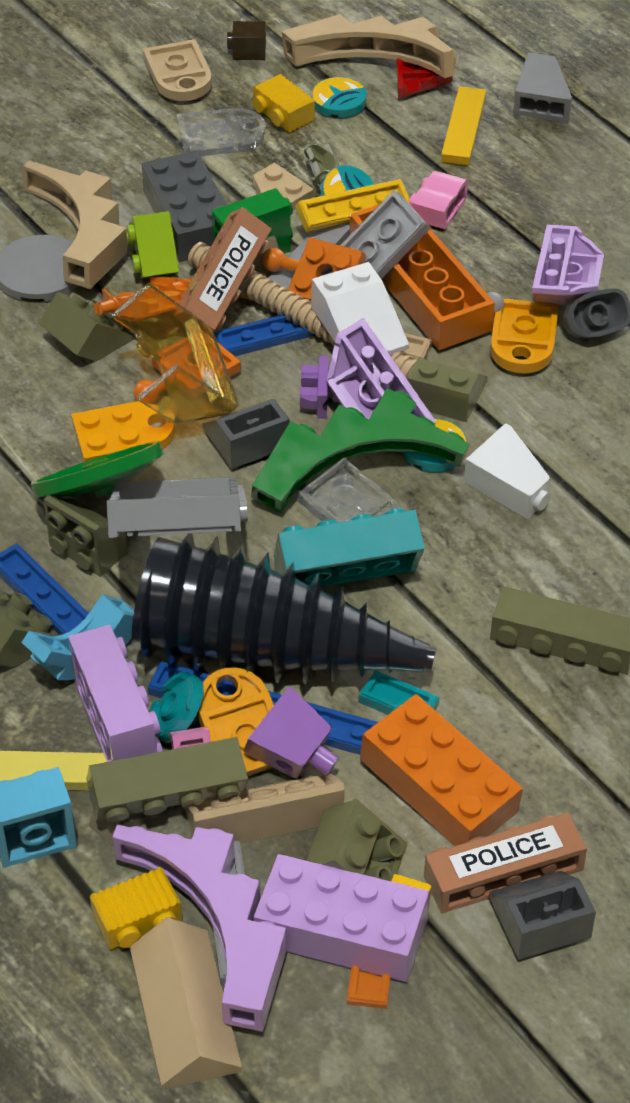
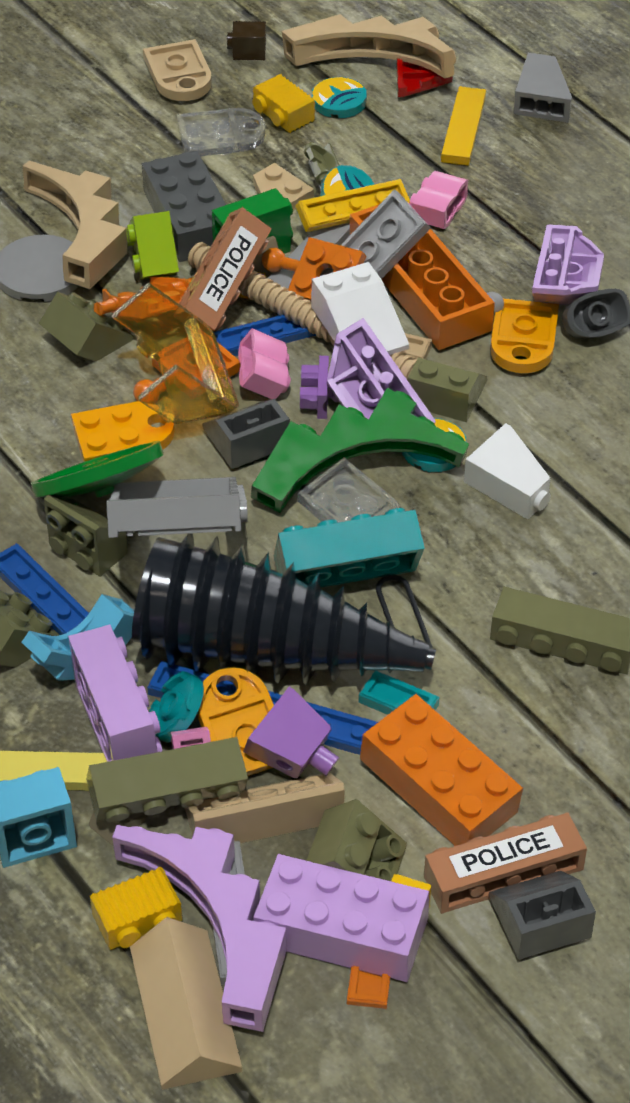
(263, 364): none -> bright pink brick
(412, 600): none -> black piece

